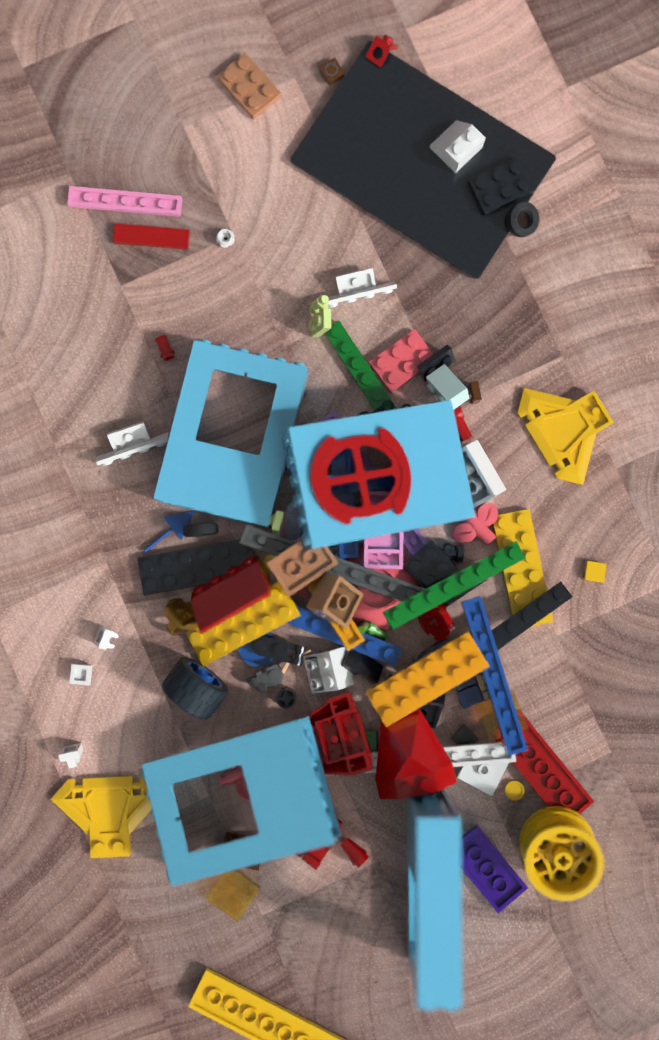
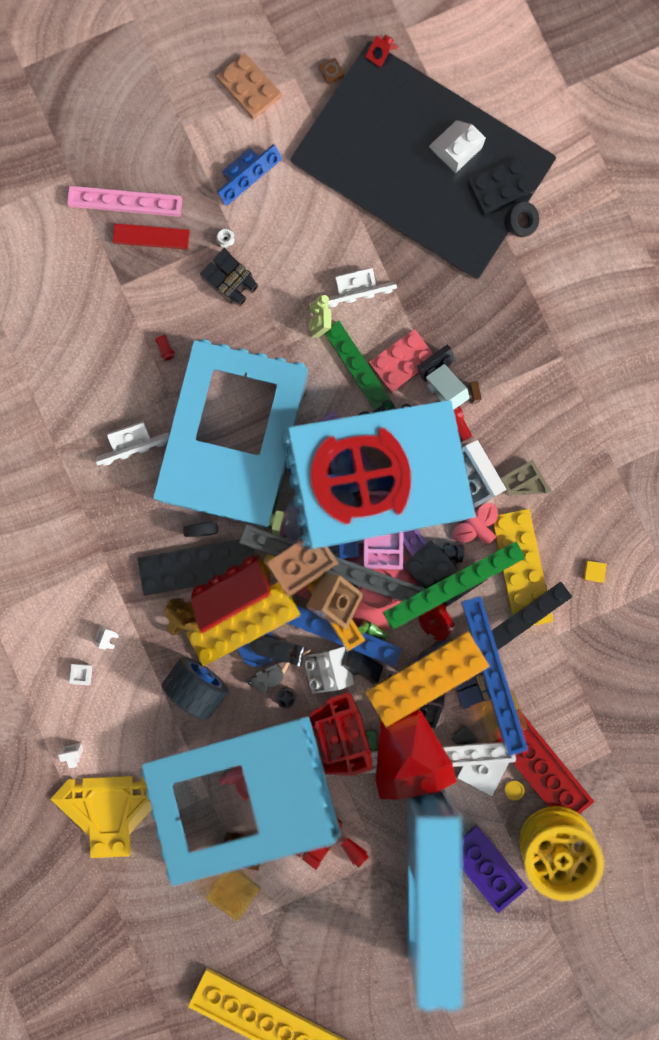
(176, 523): blue piece -> none
(229, 277): none -> black hips
(246, 171): none -> blue bracket
(525, 481): none -> dark tan wing
(564, 429): yellow plate -> none

